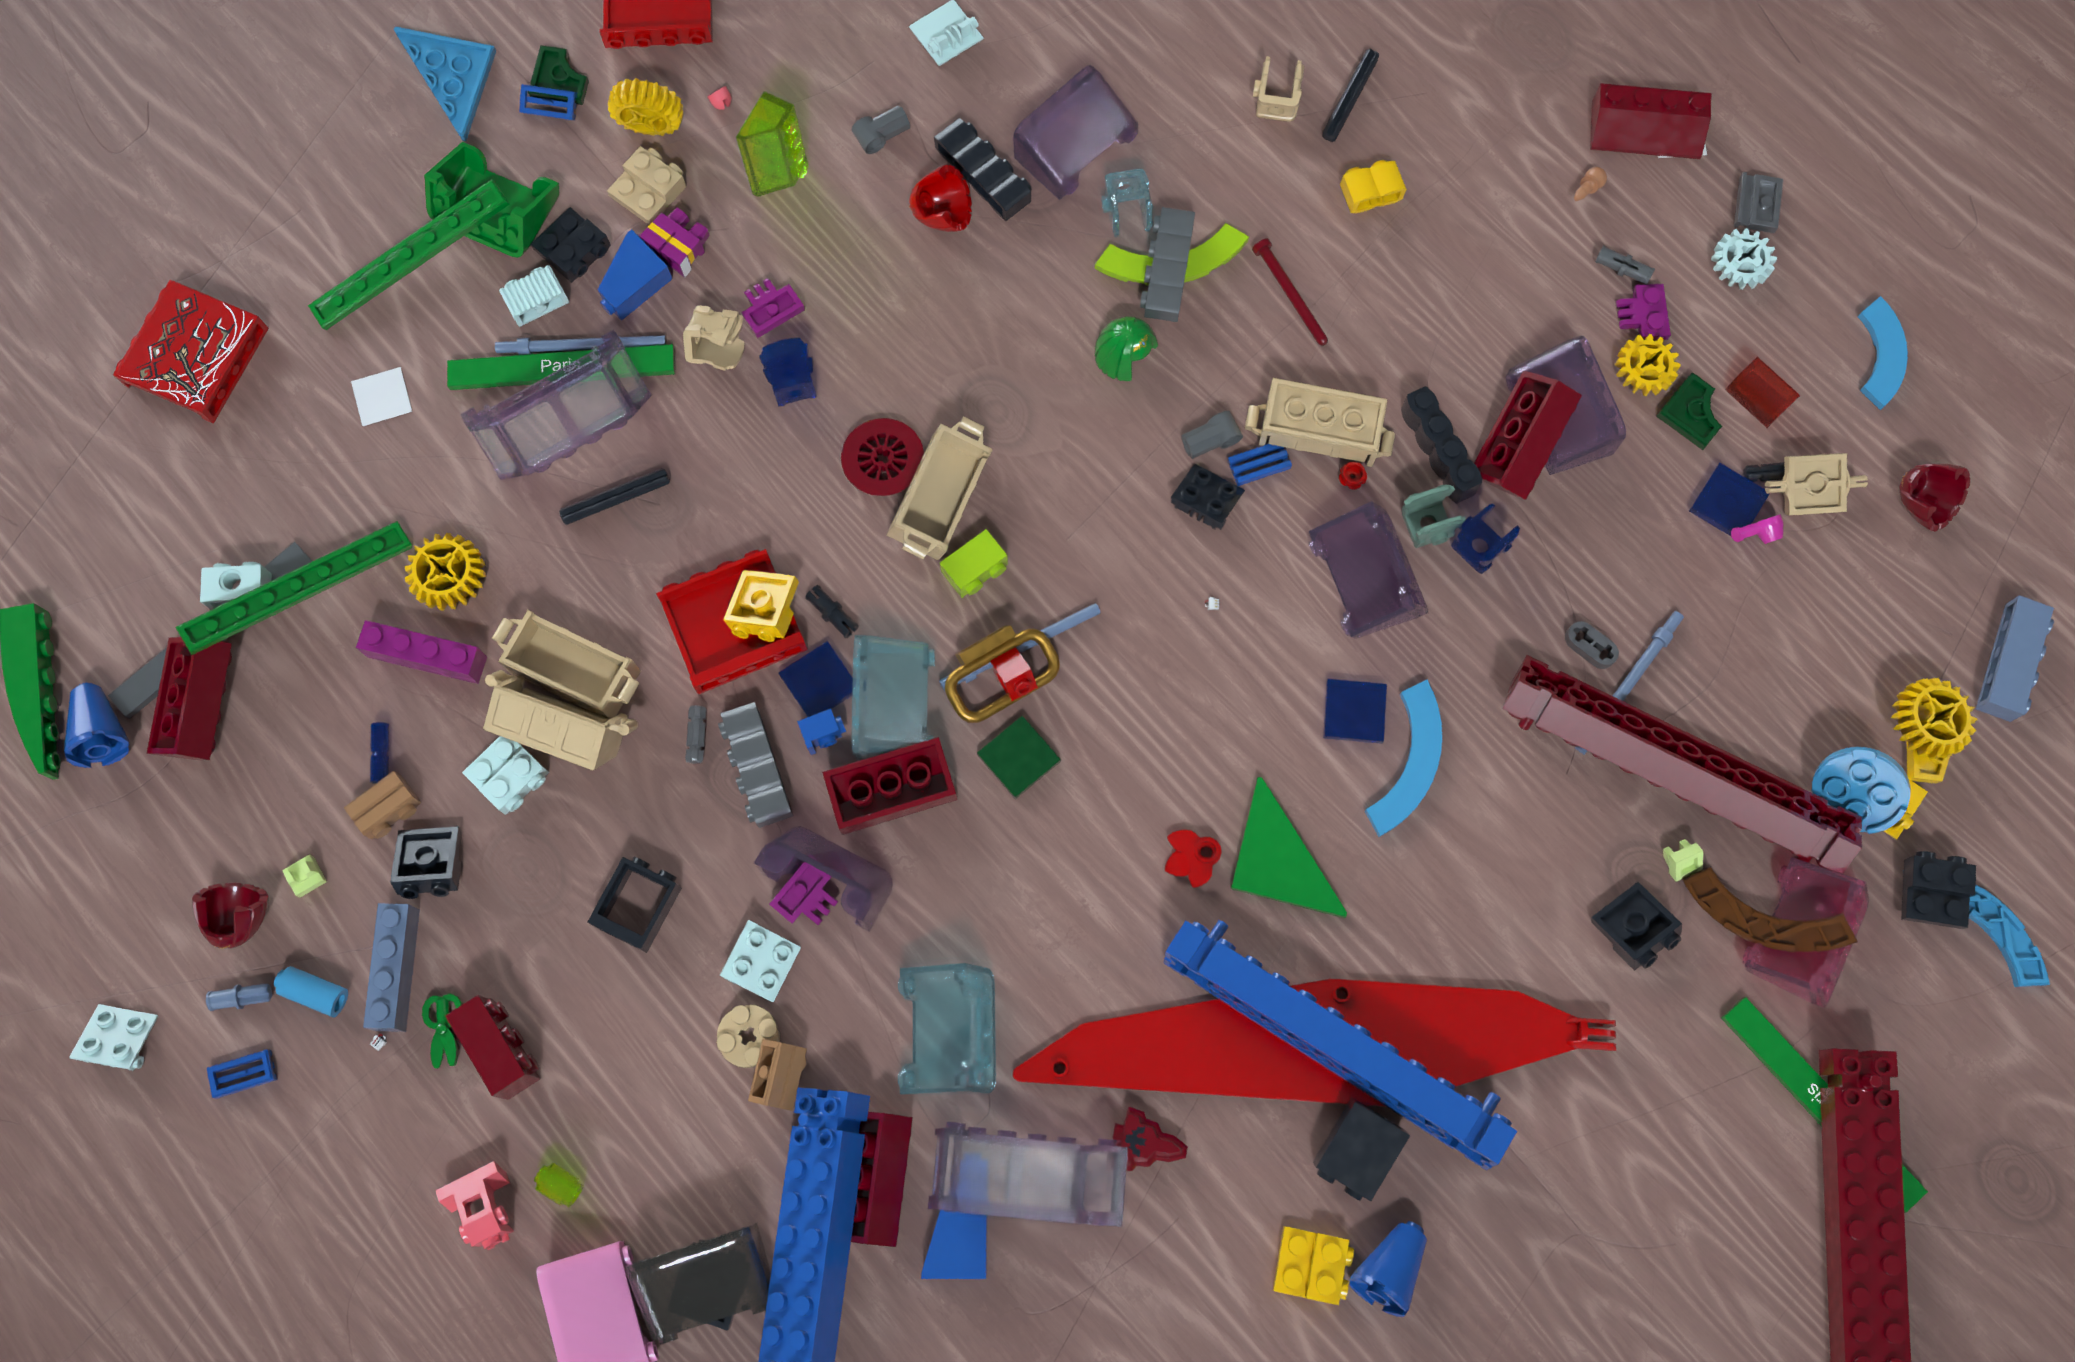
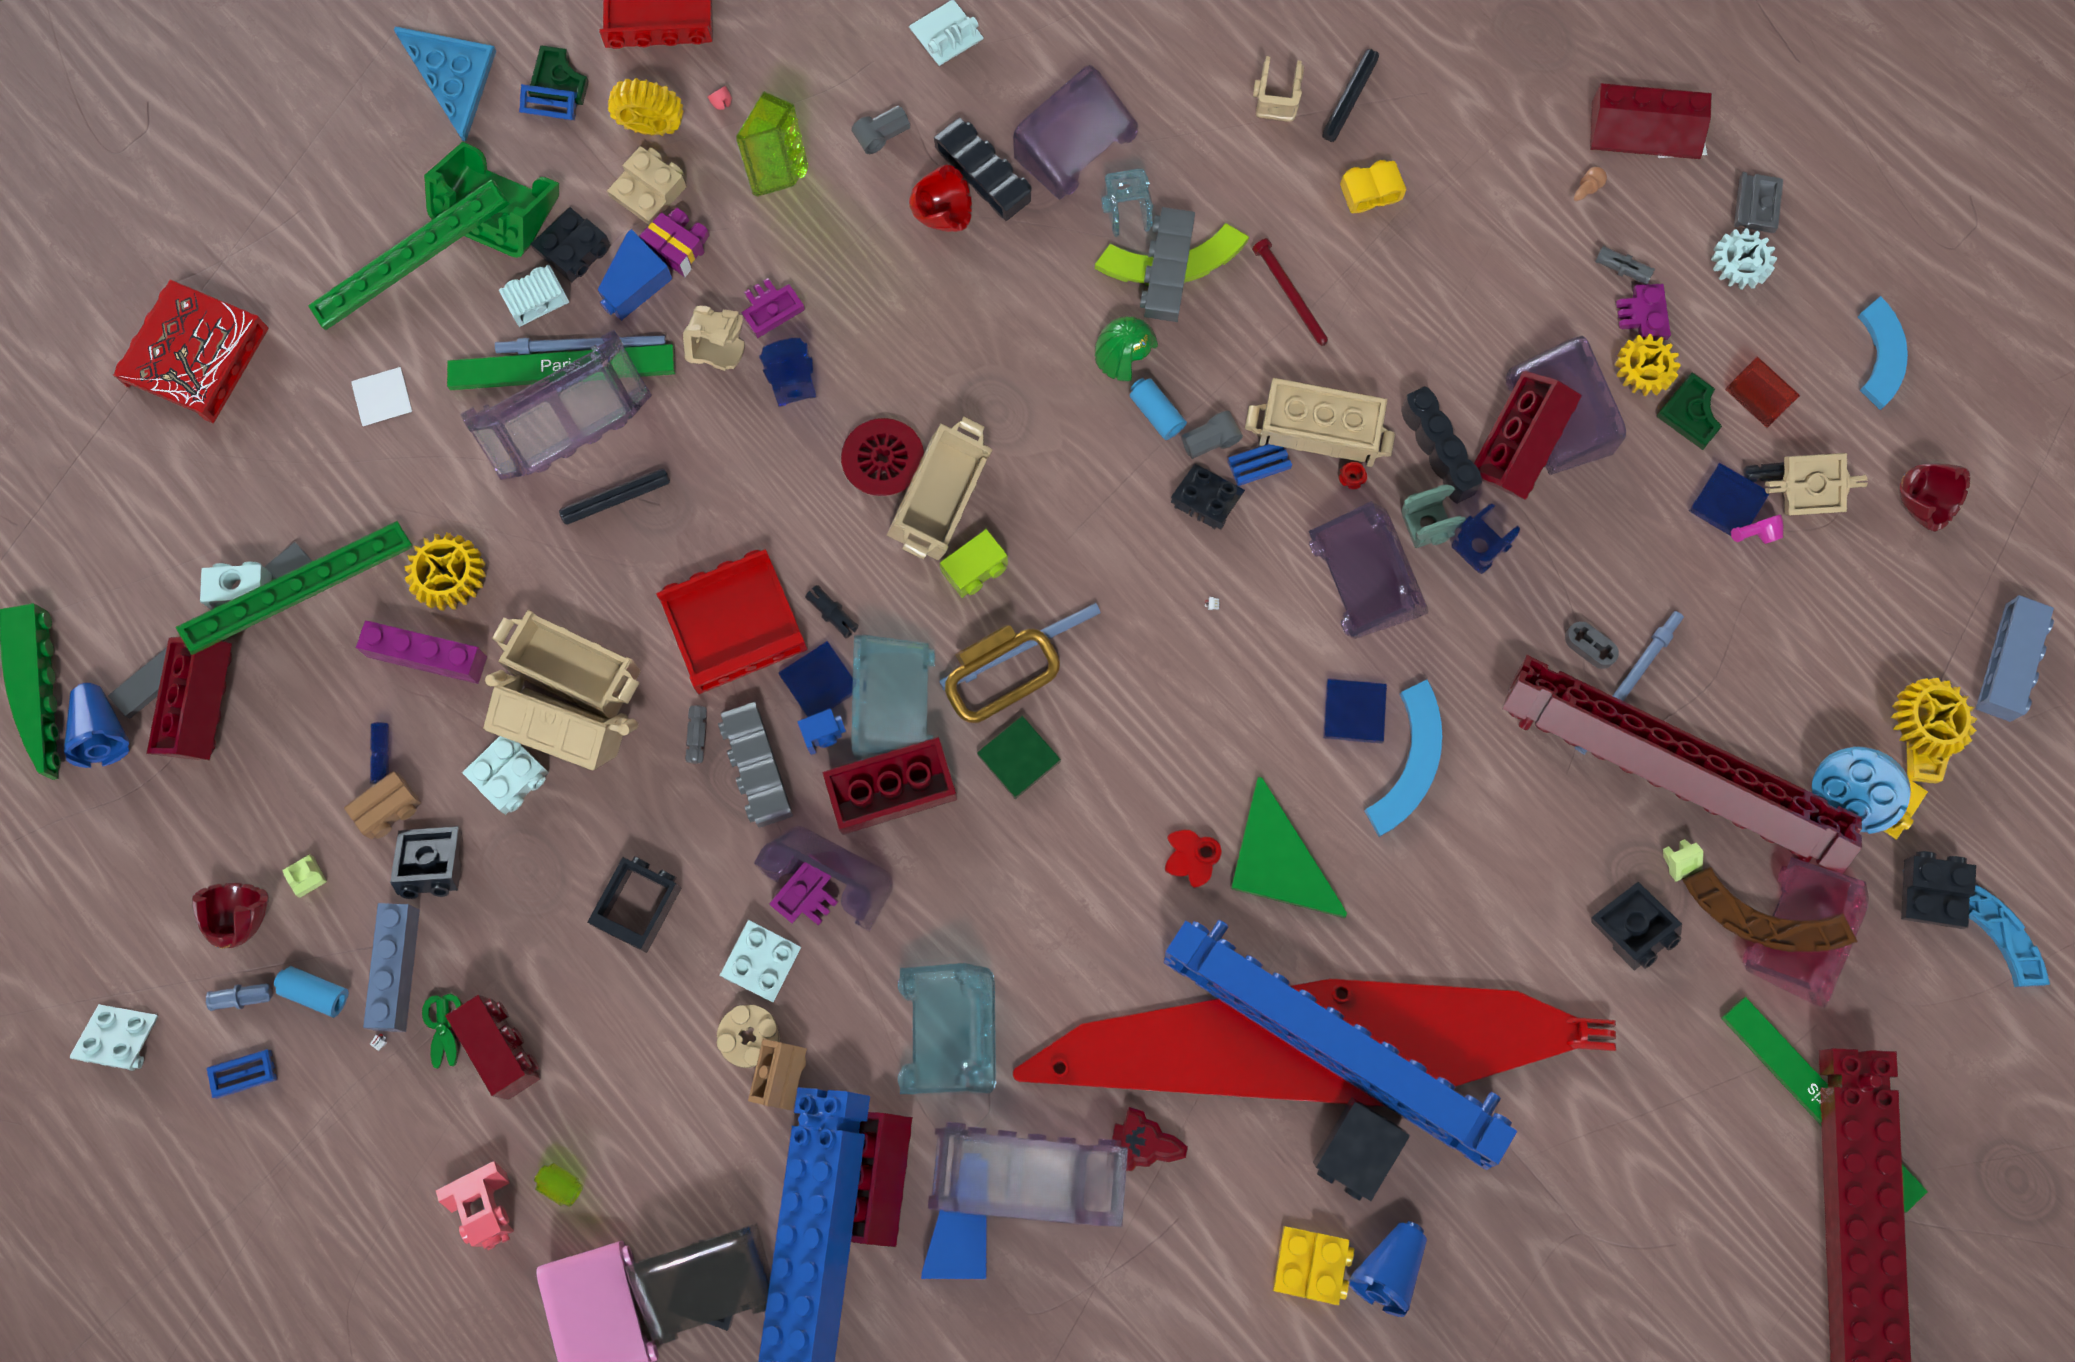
(761, 605): yellow plate -> none
(1013, 674): red brick -> none
(1157, 408): none -> dark azure brick

